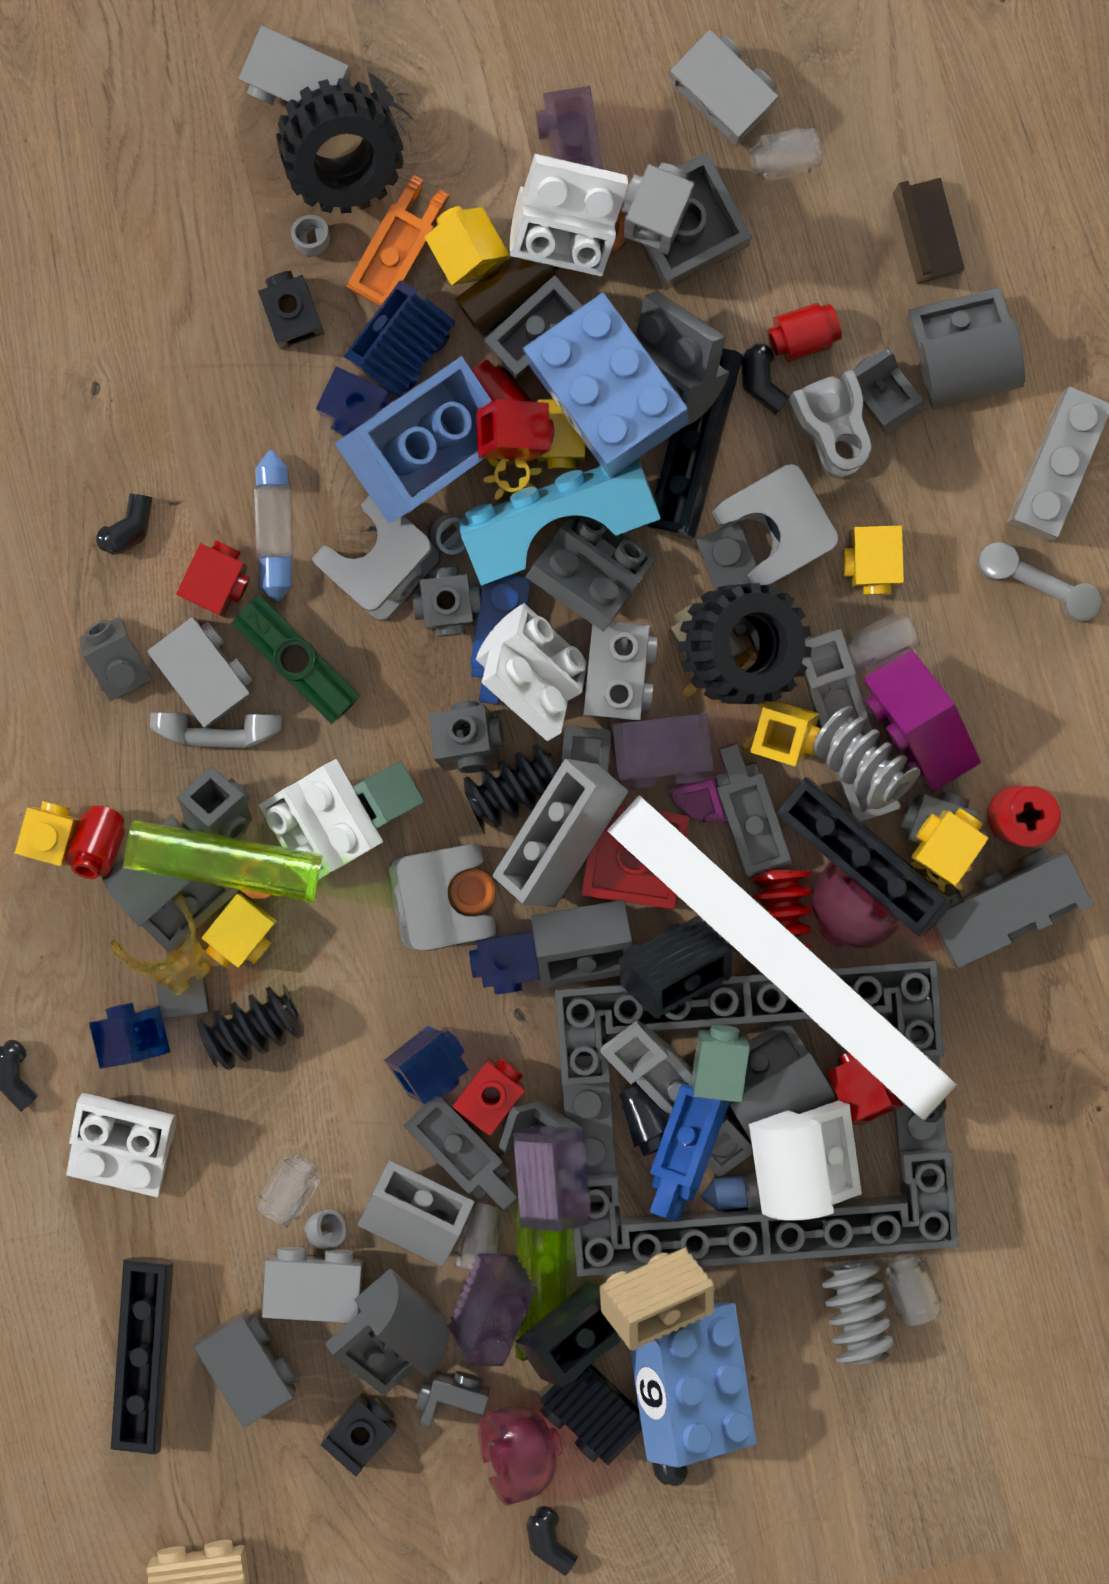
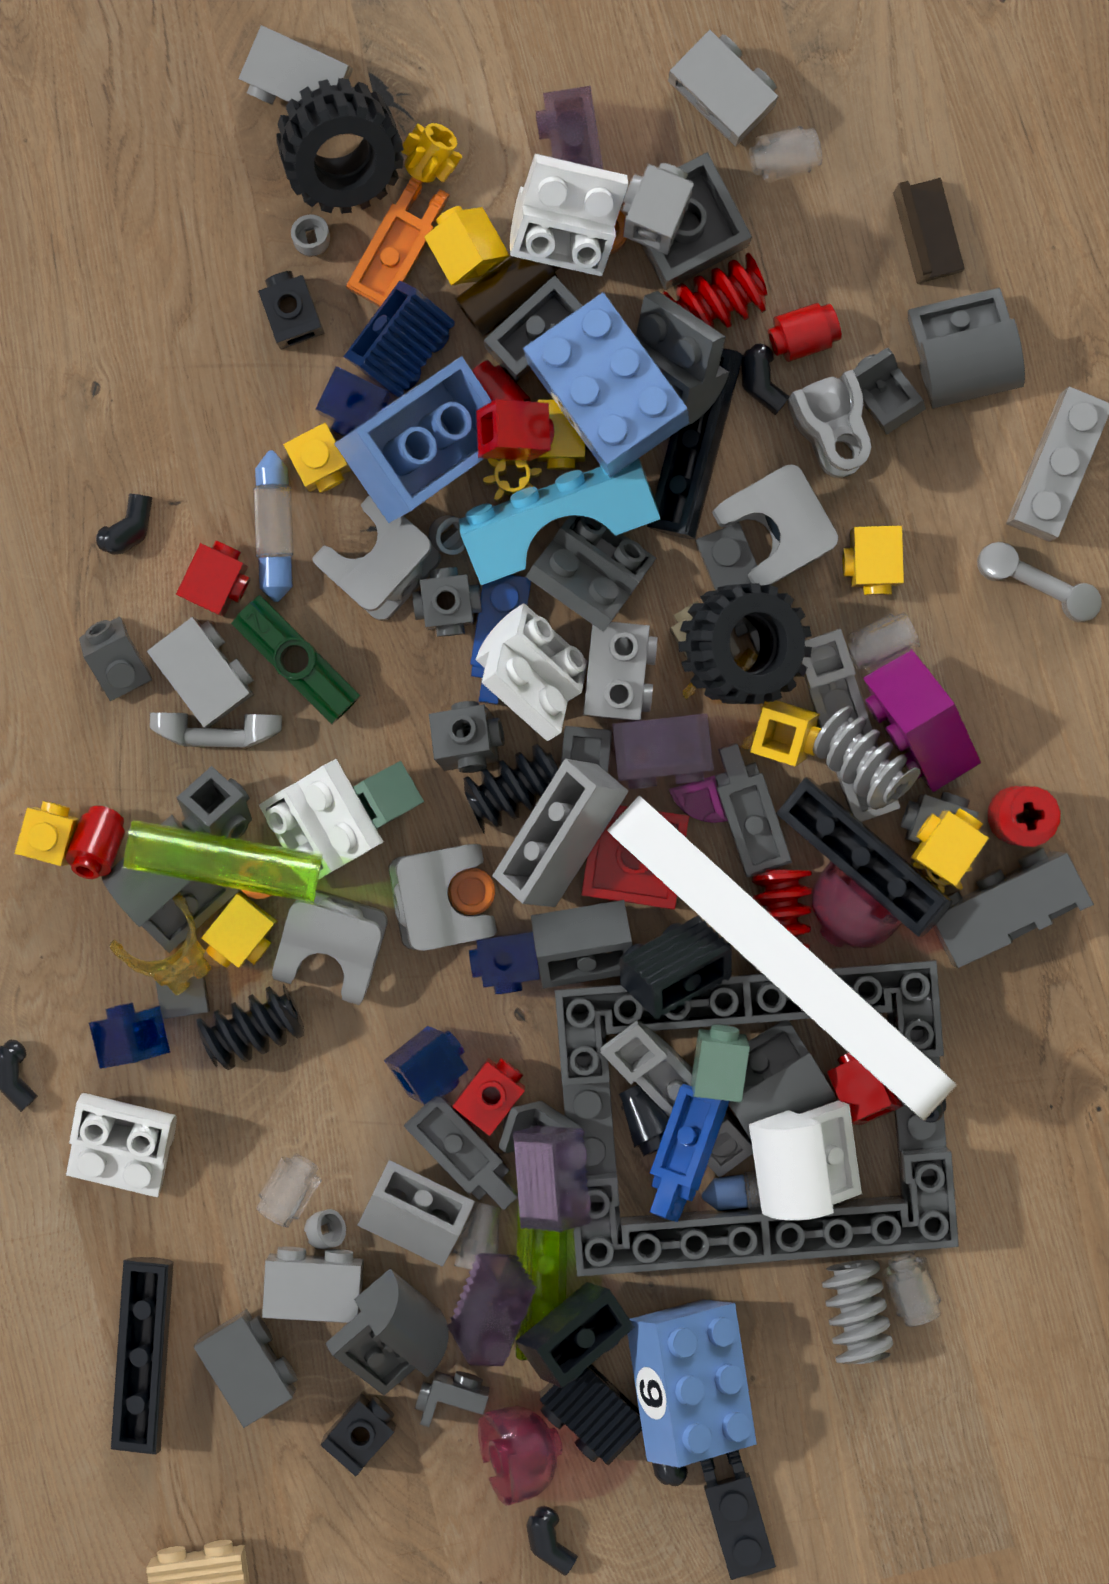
(317, 459): none -> yellow brick
(335, 928): none -> light grey piece
(430, 152): none -> yellow gear
(657, 1298): tan brick -> none
(724, 293): none -> red piece
(737, 1519): none -> black hinge

